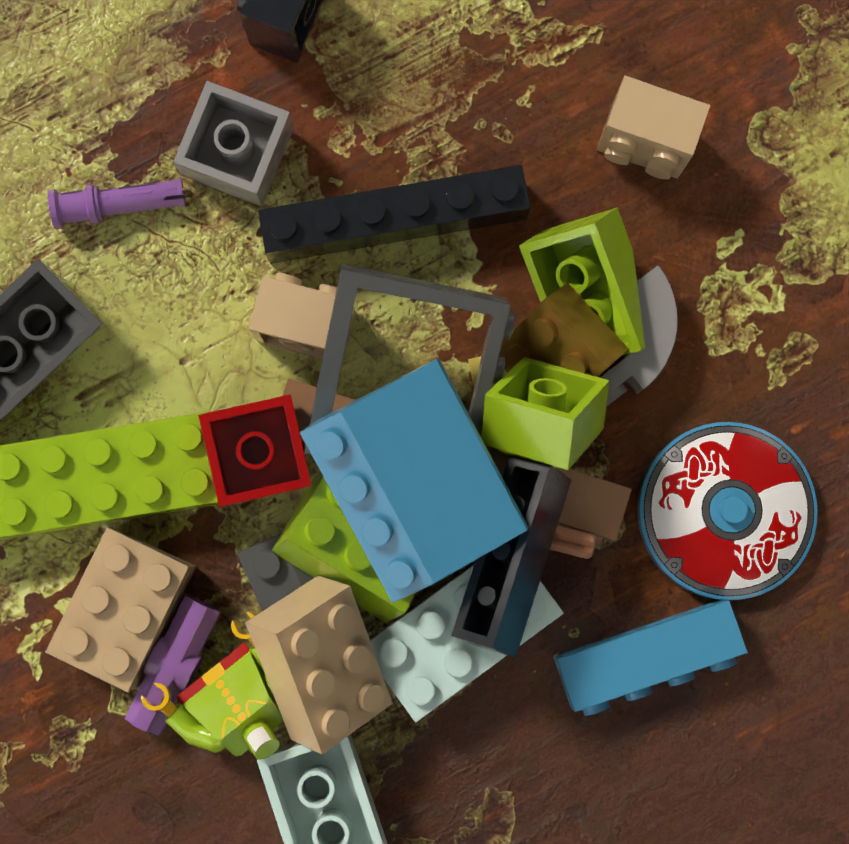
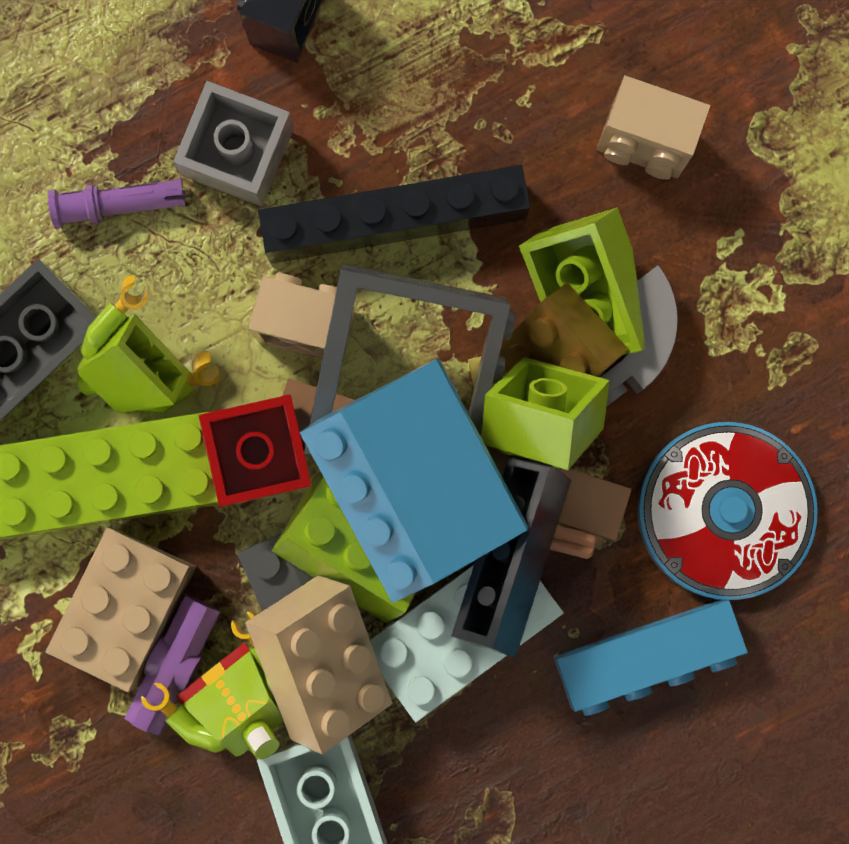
(132, 365): none -> lime torso

